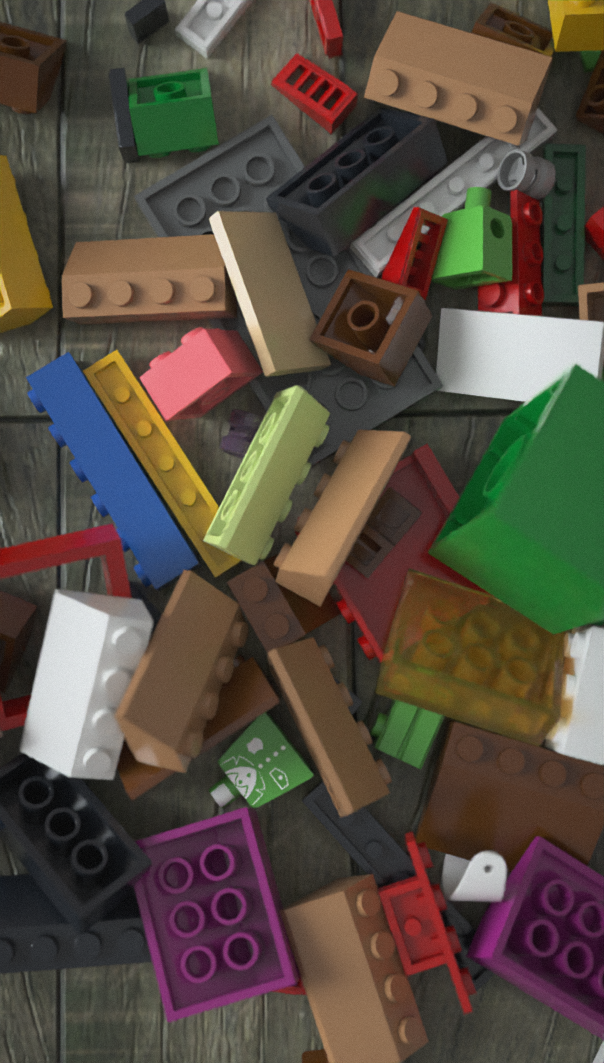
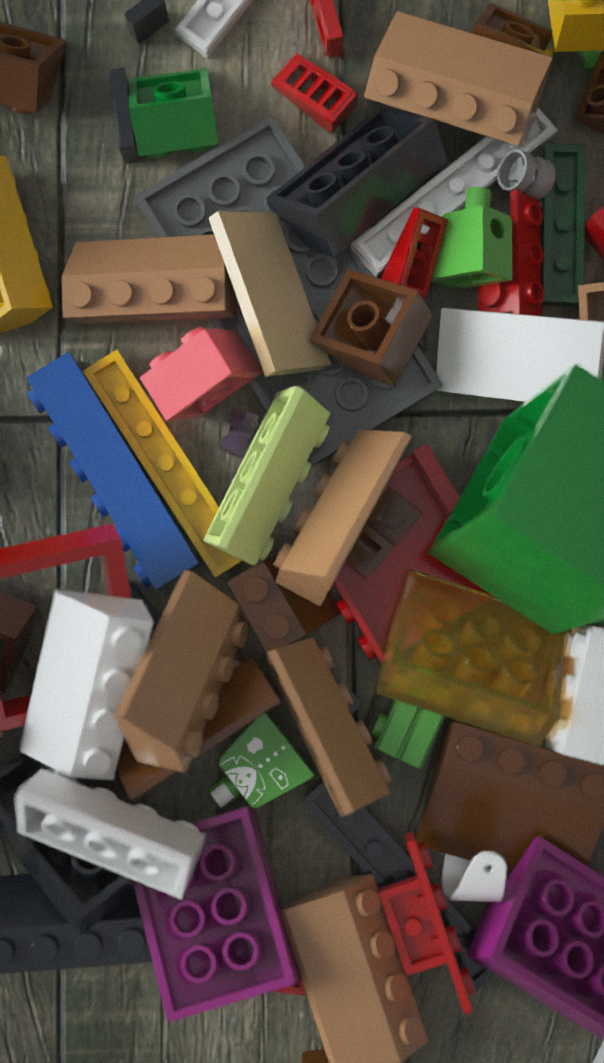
(109, 831): none -> white slope

